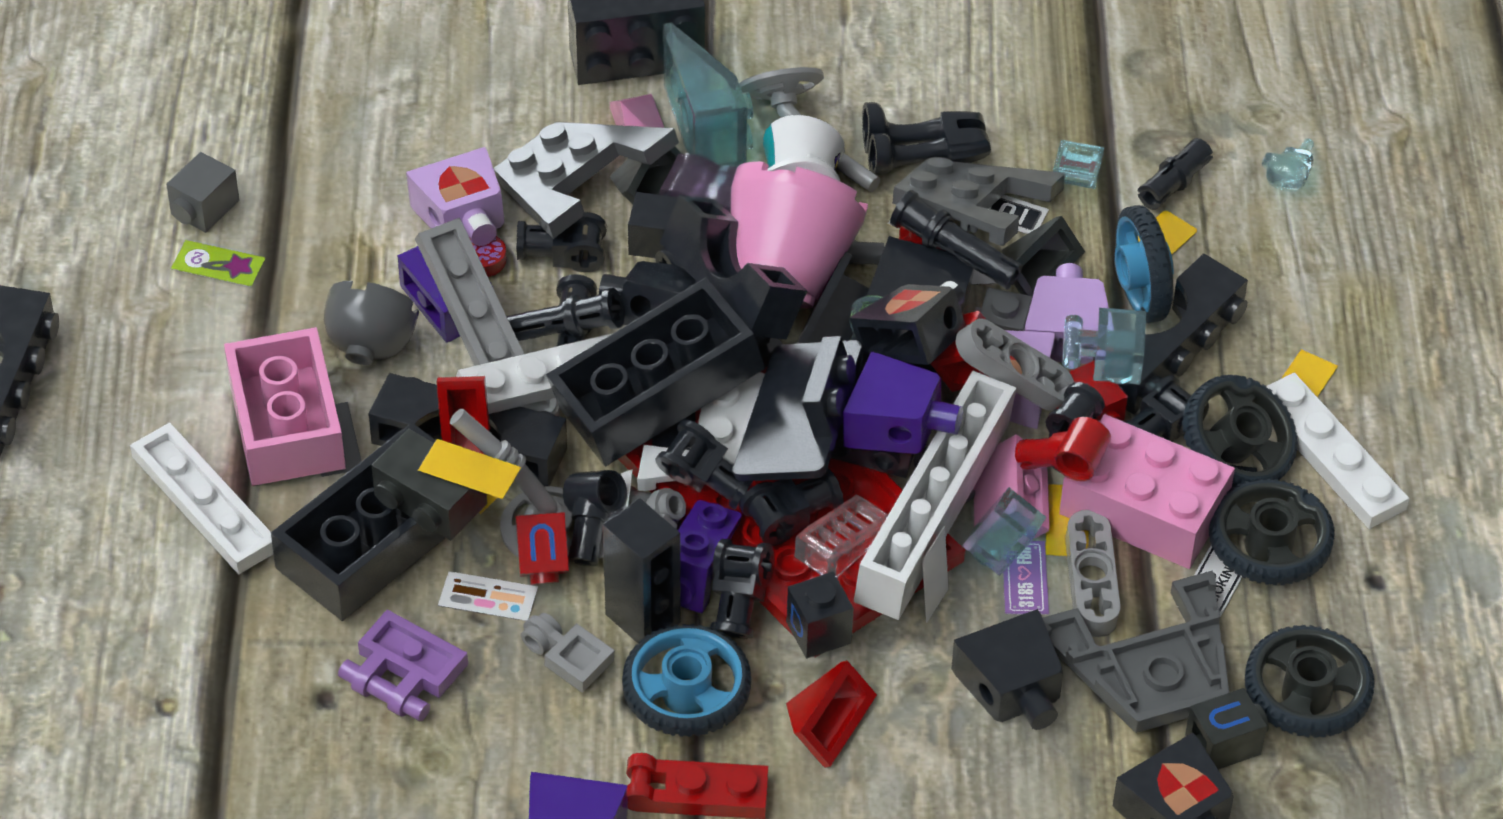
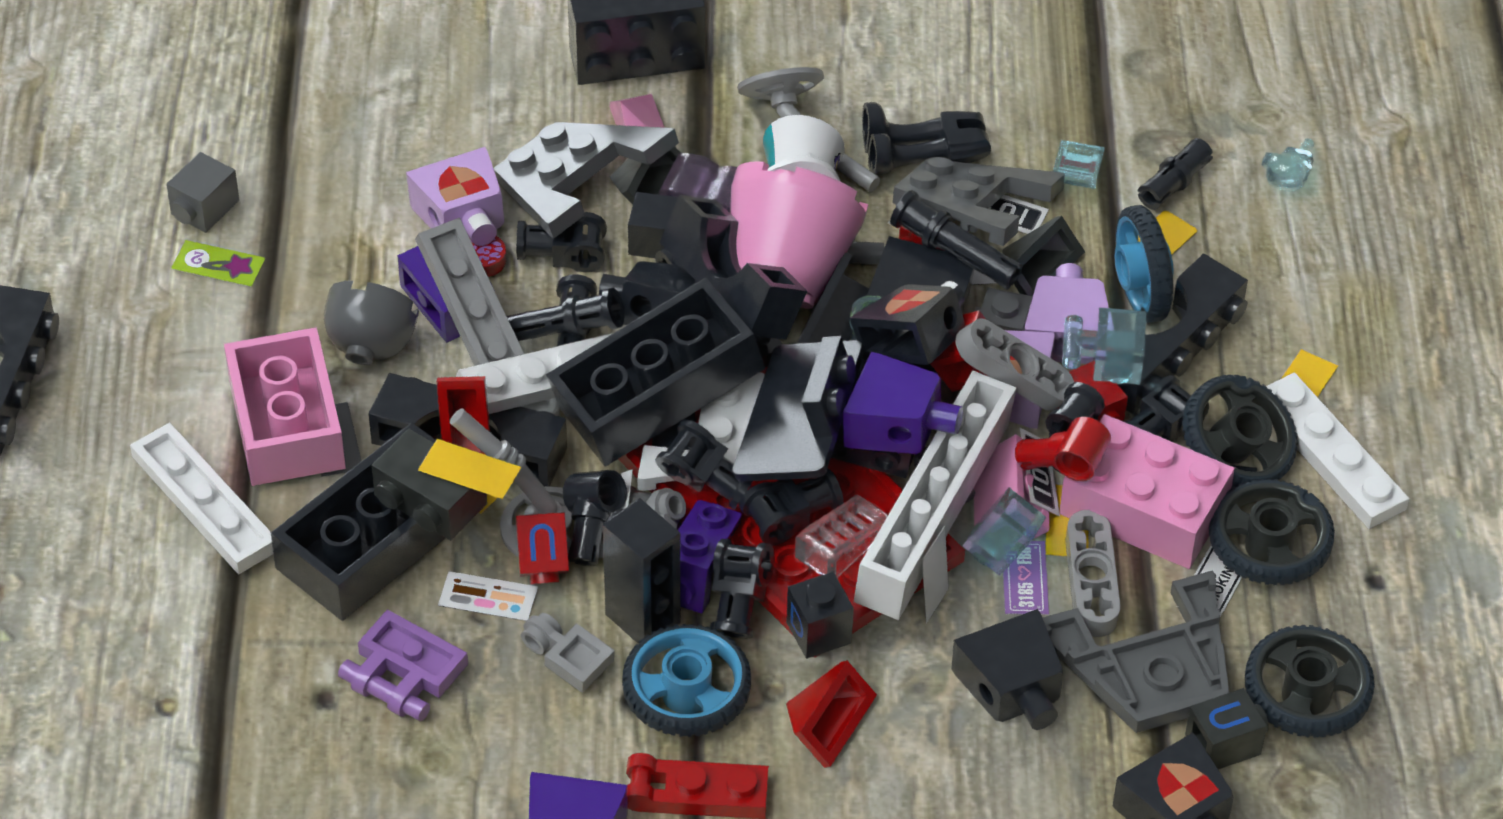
(706, 101): clear light blue slope -> none
(1043, 486): none -> sticker

